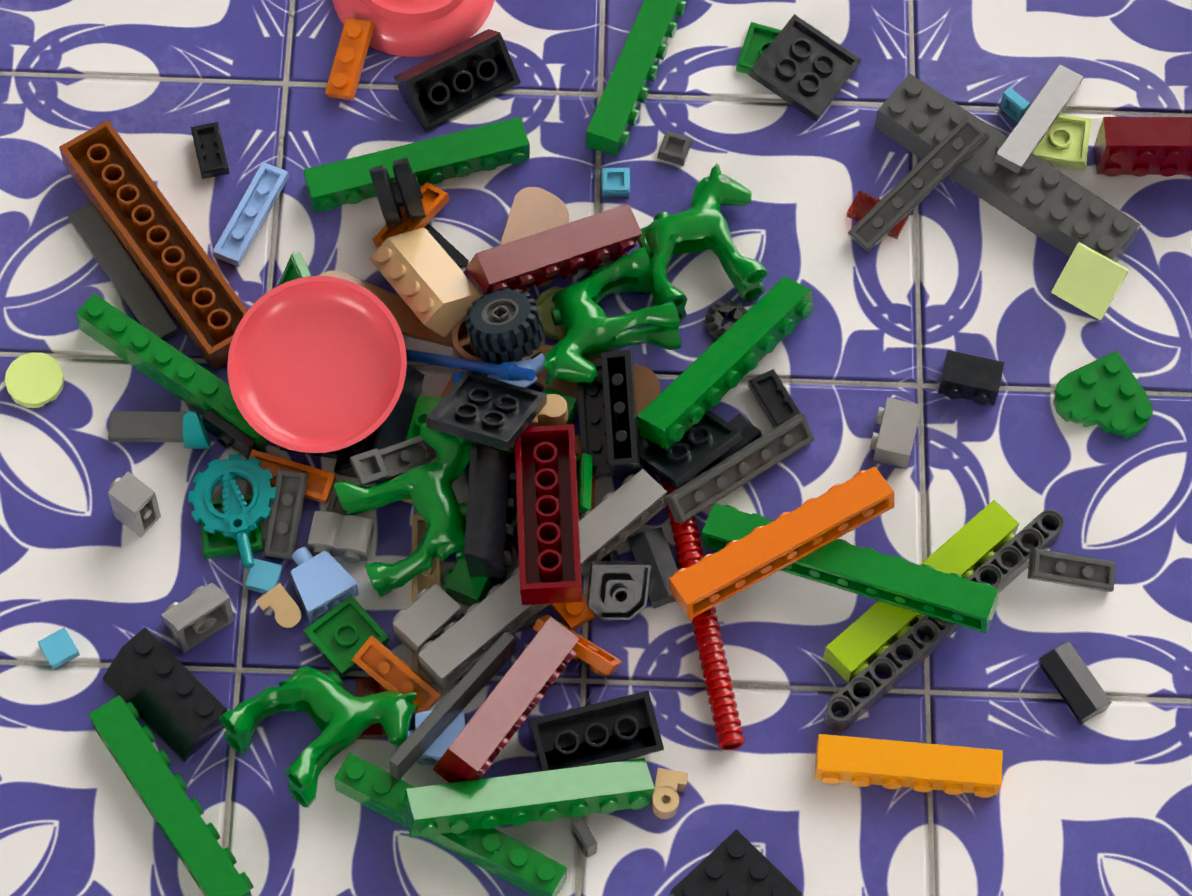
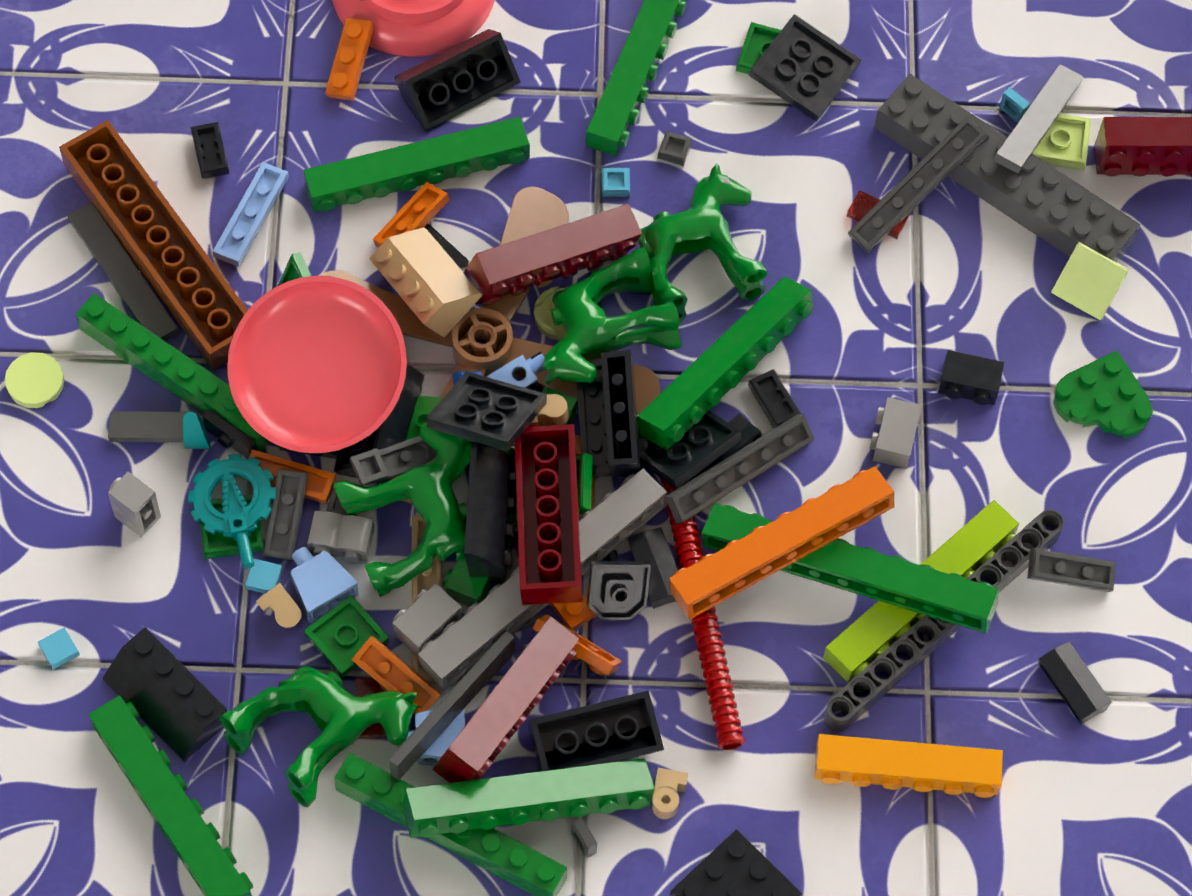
(198, 616): light grey slope -> none
(398, 192): black wheel -> none
(504, 326): black wheel -> none
(505, 371): blue bar -> none
(714, 317): dark grey gear -> none

